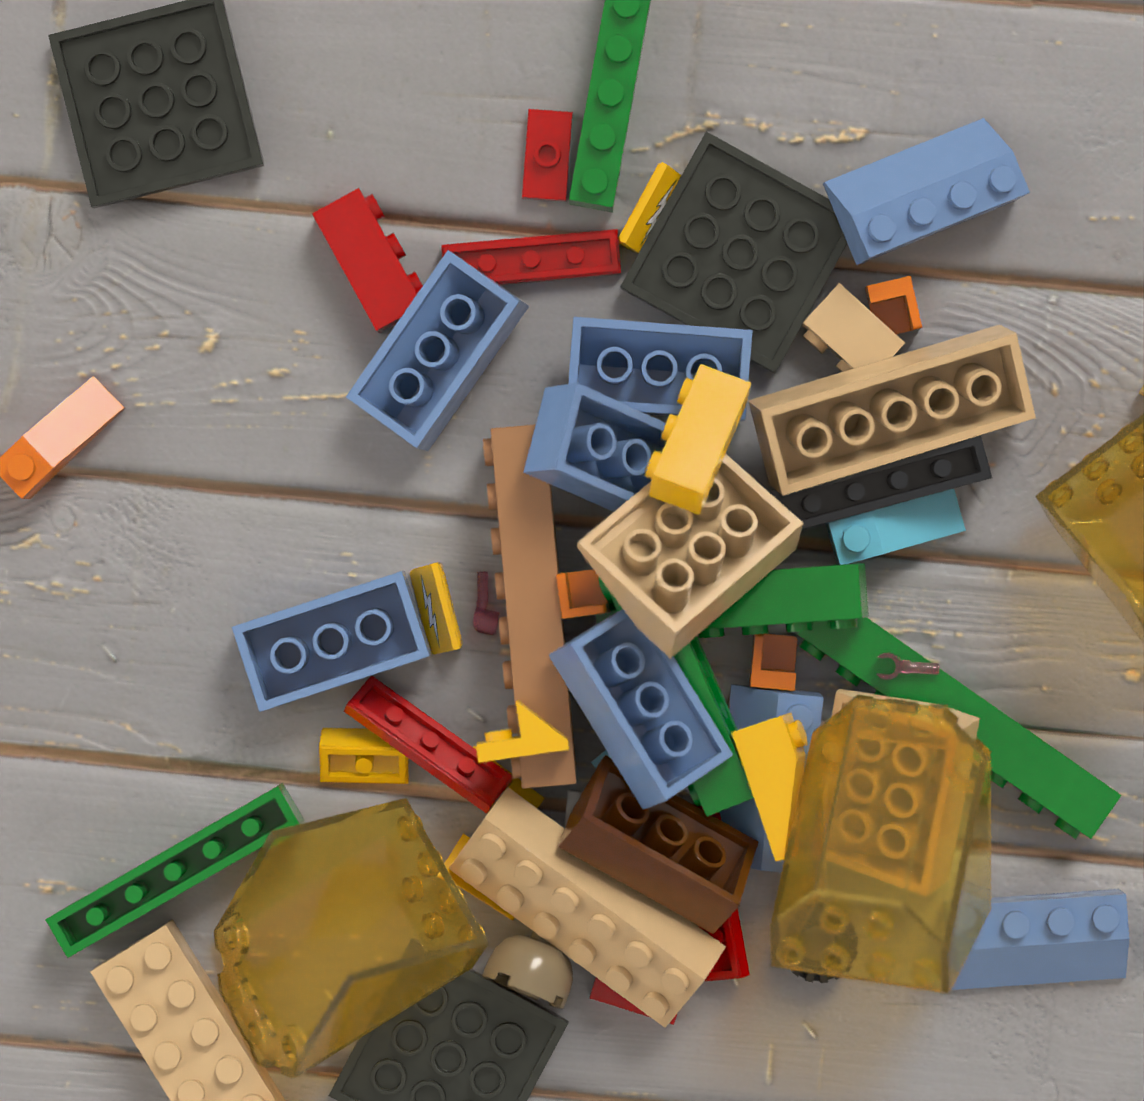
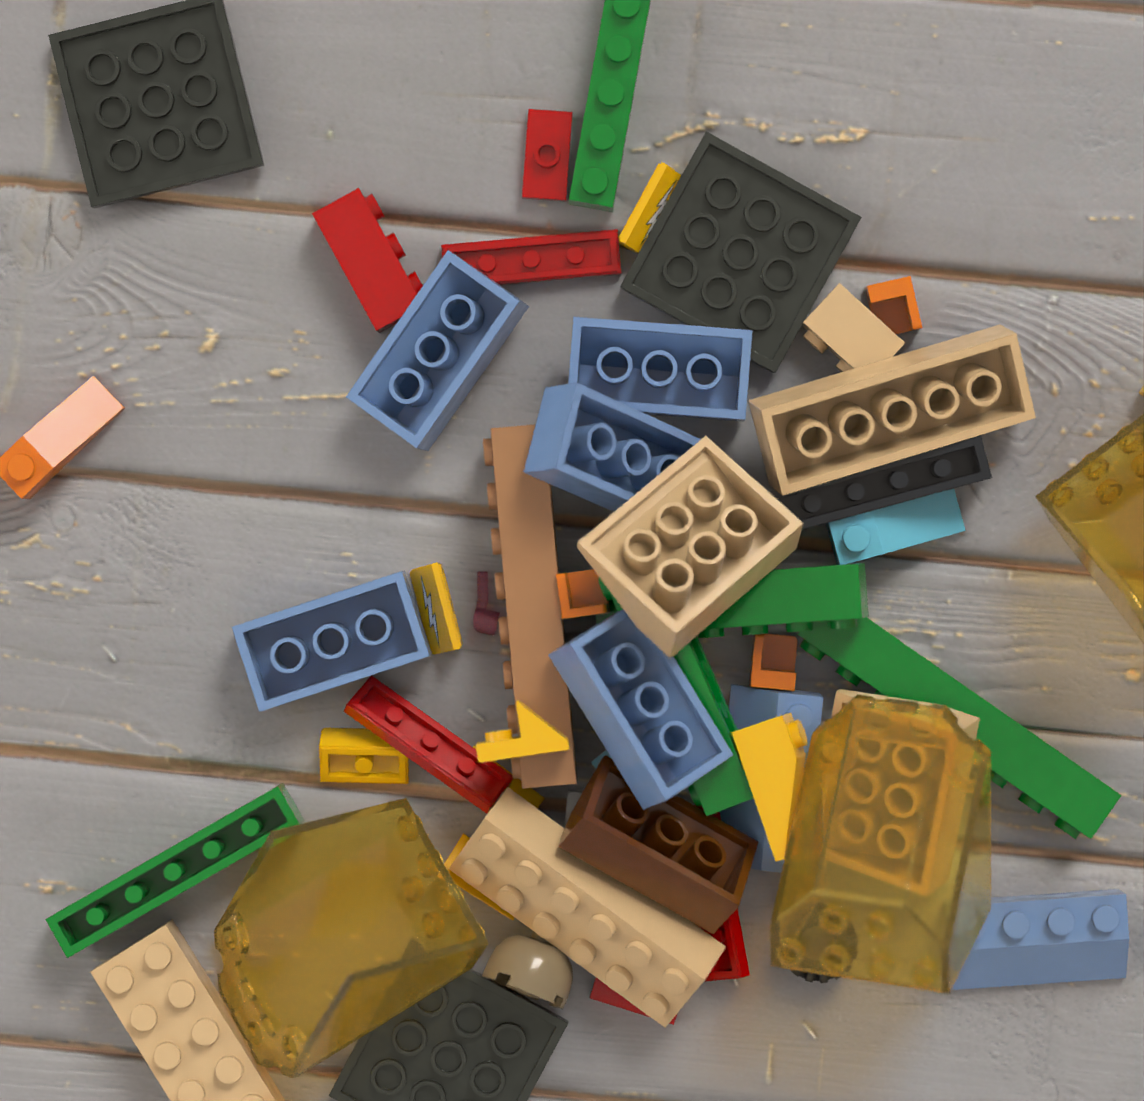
(697, 438): yellow brick -> none
(908, 667): hand -> none
(925, 190): medium blue slope -> none

